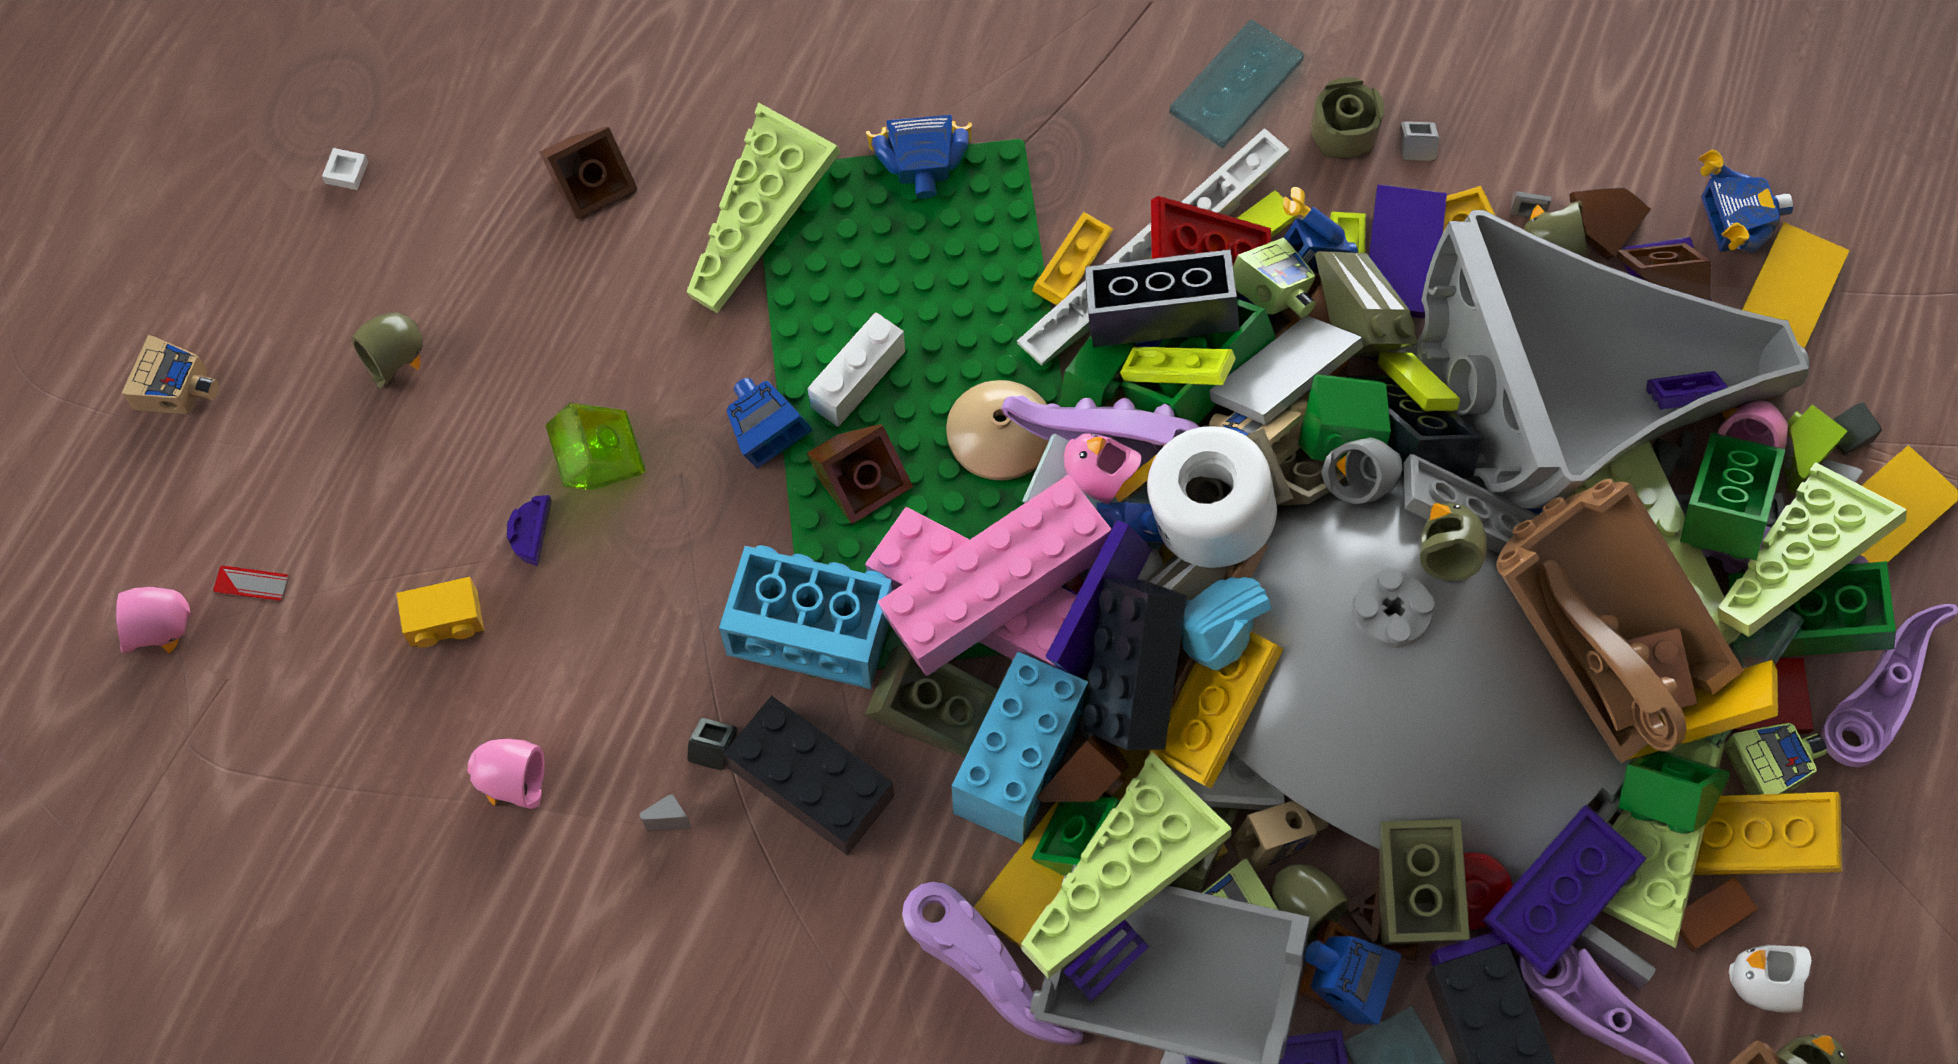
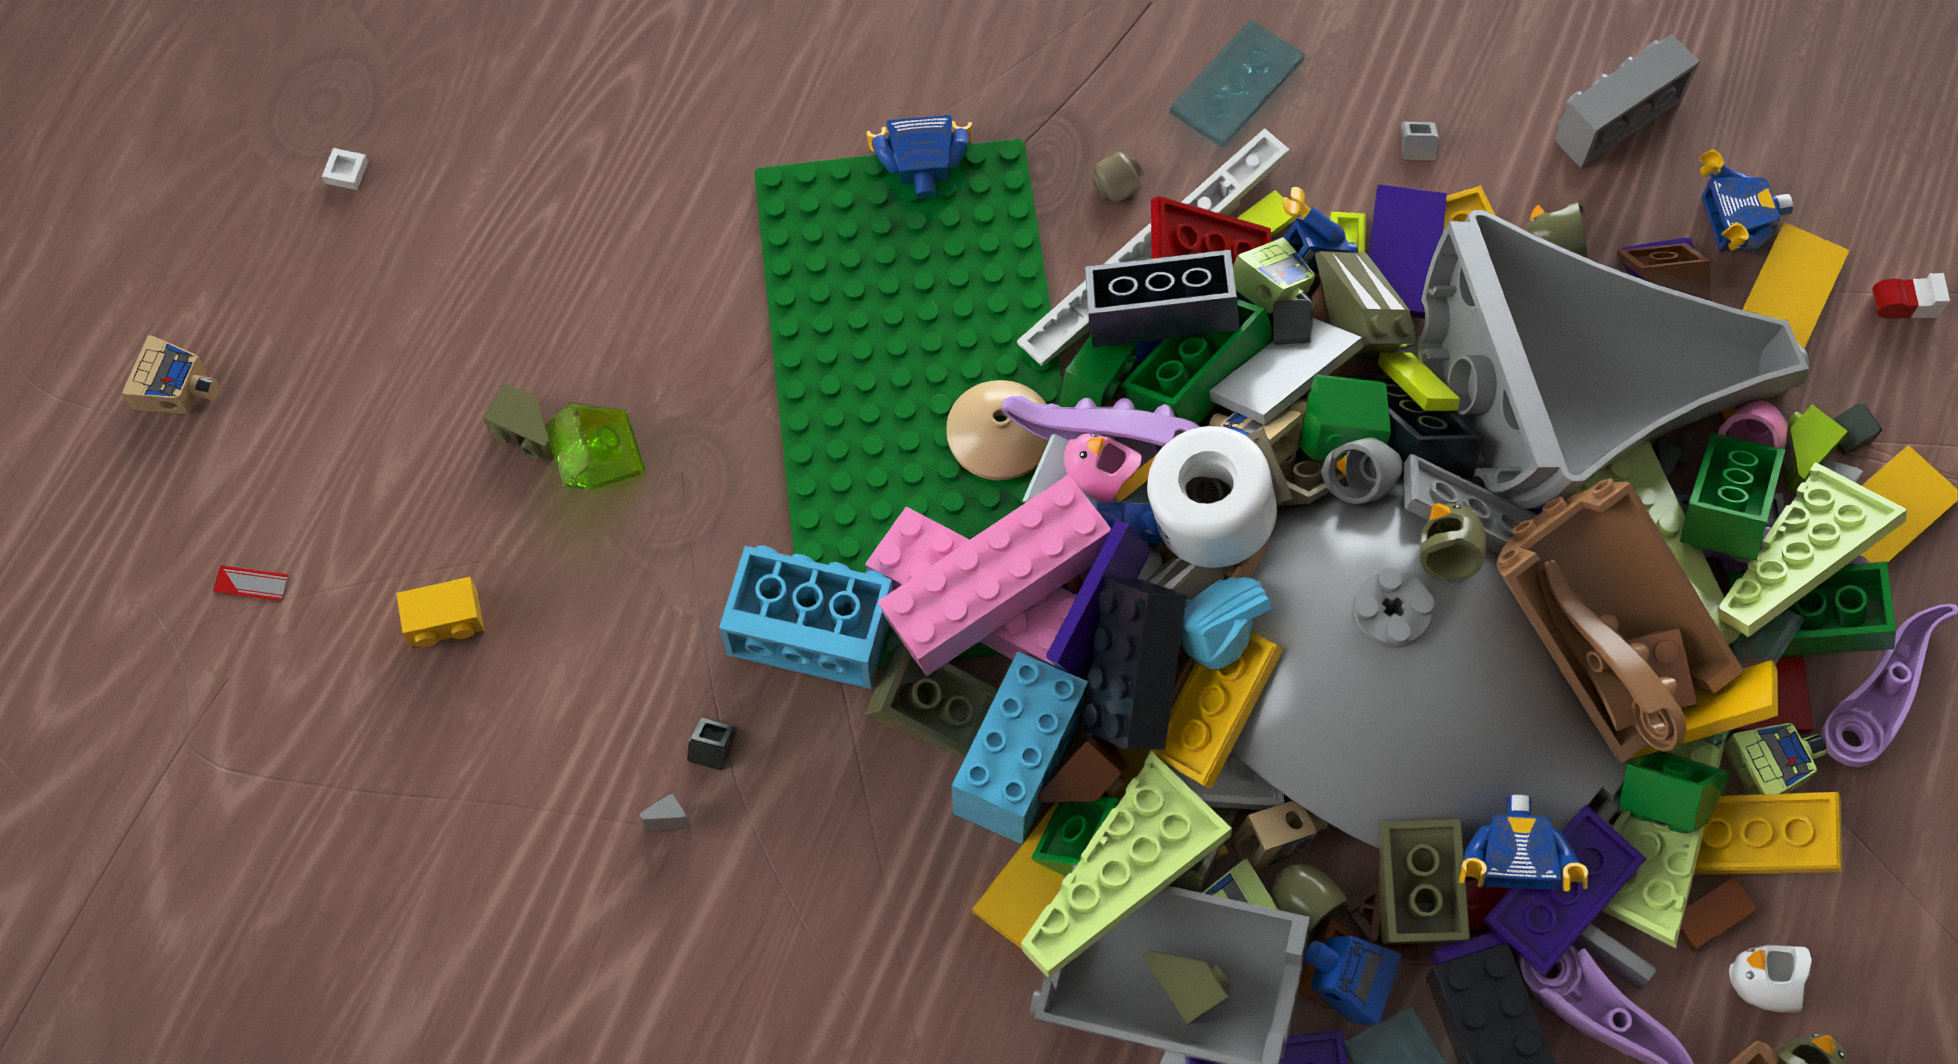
(151, 618): bright pink piece -> none
(387, 345): olive piece -> none
(503, 767): bright pink piece -> none
(519, 420): none -> olive slope
(527, 528): dark purple tile -> none
(588, 170): reddish brown slope -> none
(762, 194): yellowish green wing -> none
(764, 421): blue torso -> none
(809, 775): black brick -> none
(856, 369): white brick -> none
(860, 470): reddish brown slope -> none
(977, 953): lavender animal -> none
(1071, 258): yellow tile -> none
(1081, 982): dark purple tile -> none
(1117, 177): none -> dark tan head
(1178, 365): neon yellow tile -> none
(1189, 983): none -> olive slope
(1292, 321): none -> pearl dark grey slope
(1347, 118): olive brick -> none
(1521, 852): none -> blue torso
(1524, 203): light grey slope -> none
(1609, 217): reddish brown slope -> none
(1625, 100): none -> light grey brick
(1683, 389): dark purple tile -> none
(1911, 297): none -> leg

